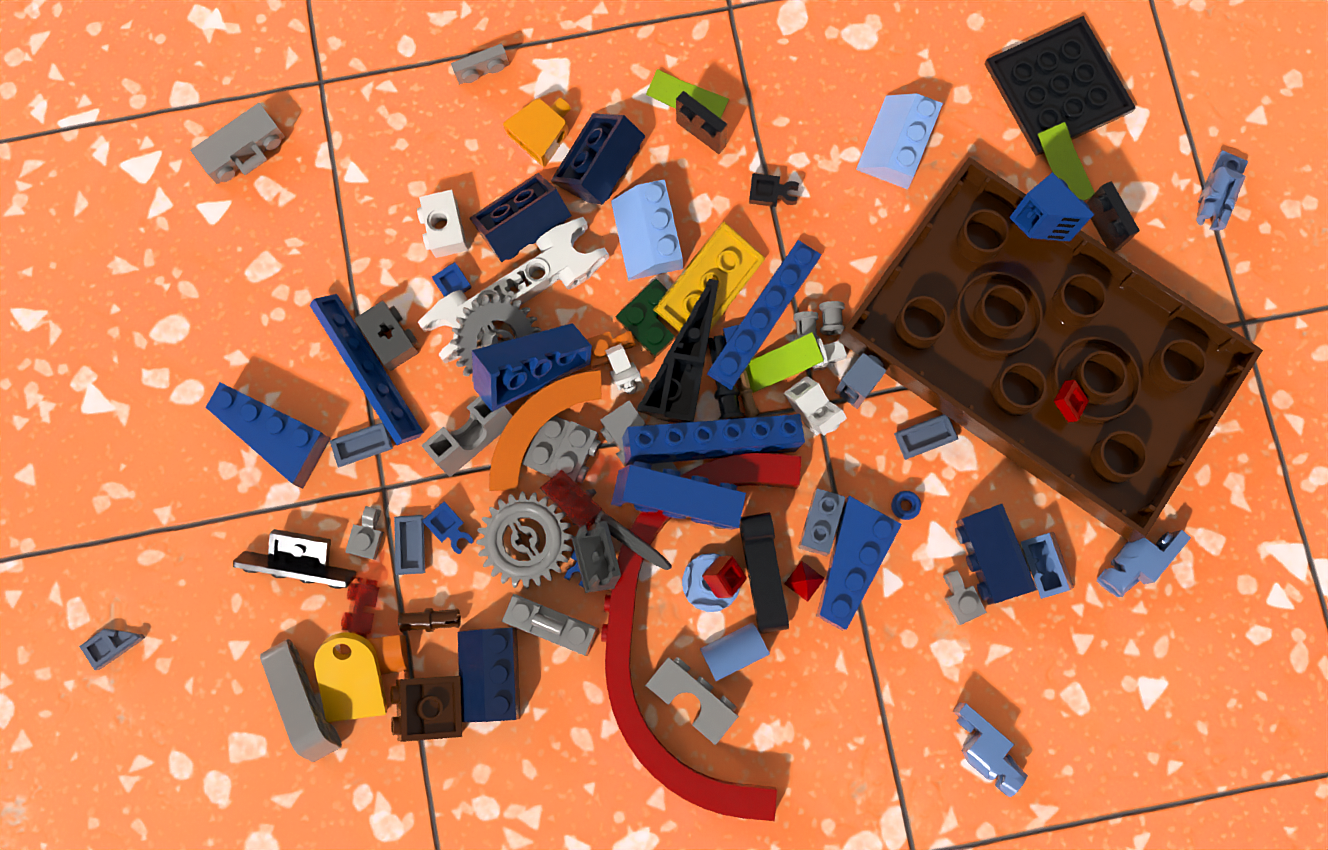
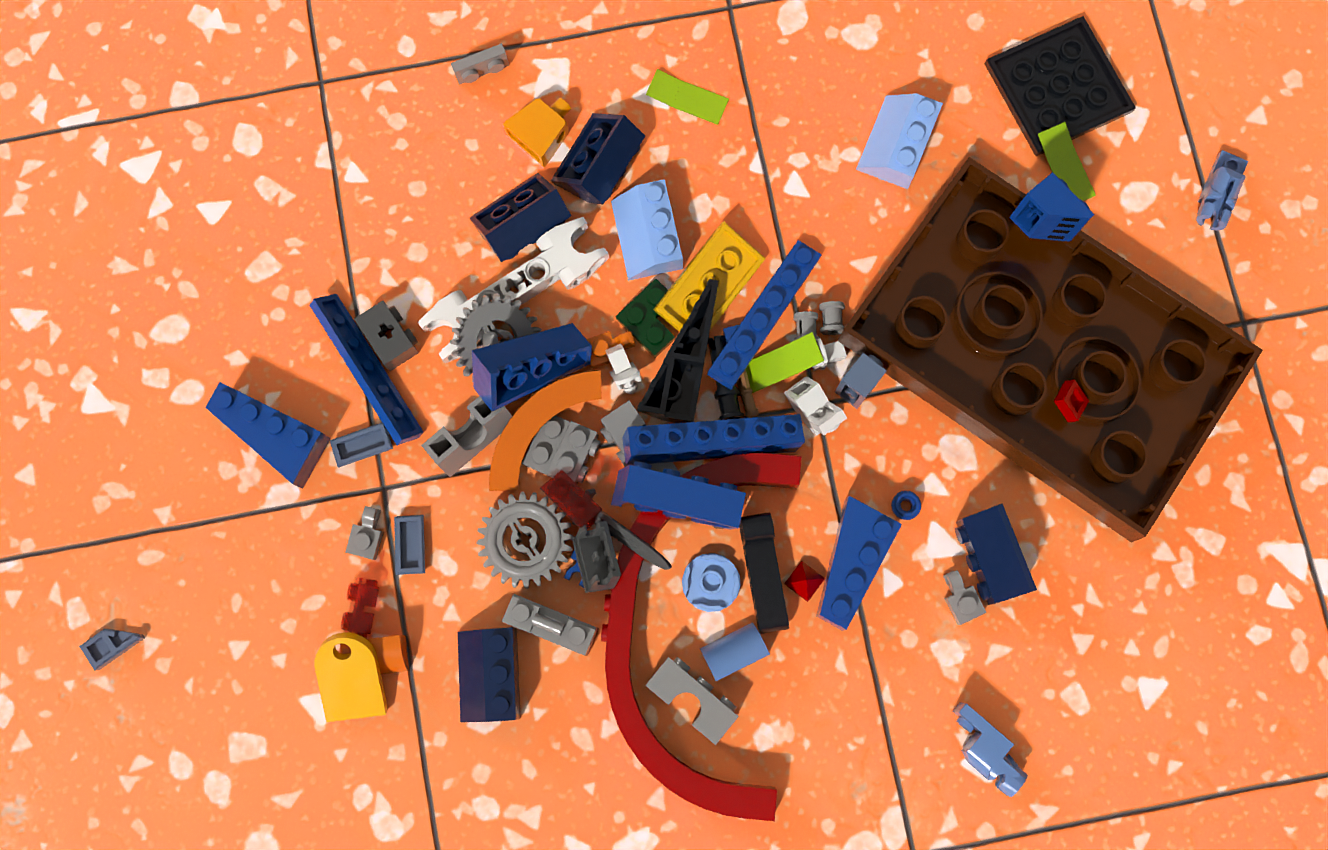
(238, 145): light grey piece -> none
(297, 704): light grey beam -> none
(298, 558): bracket -> none
(427, 708): reddish brown plate -> none
(429, 620): reddish brown pin -> none
(437, 208): white brick -> none
(445, 524): blue plate -> none
(451, 280): blue plate -> none
(701, 122): plate -> none
(724, 576): red slope -> none
(766, 190): black plate -> none
(821, 522): sand blue brick -> none
(926, 436): sand blue tile -> none
(1047, 565): medium blue brick -> none
(1112, 217): black plate -> none
(1141, 562): medium blue plate -> none

